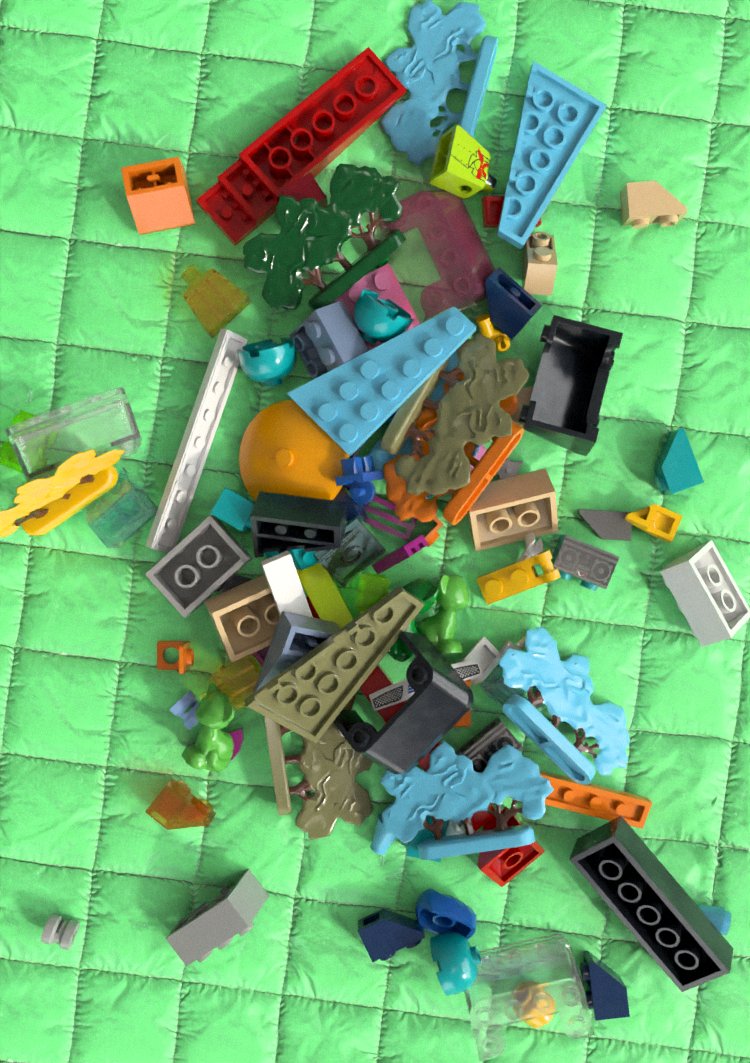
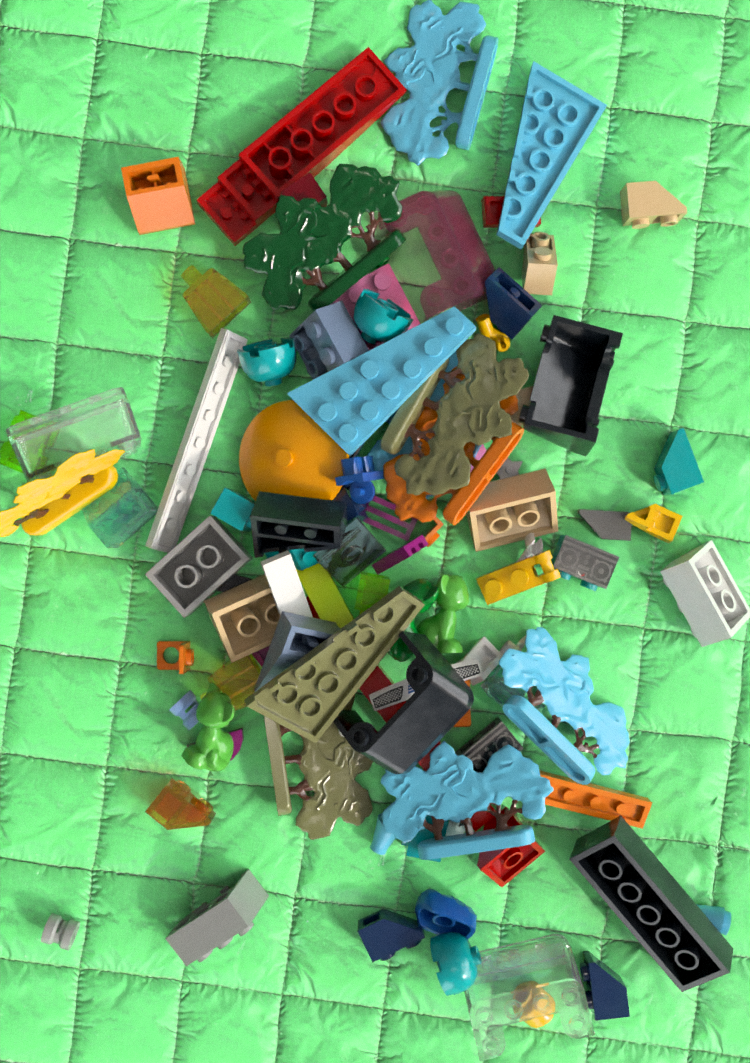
(461, 165): lime torso -> none

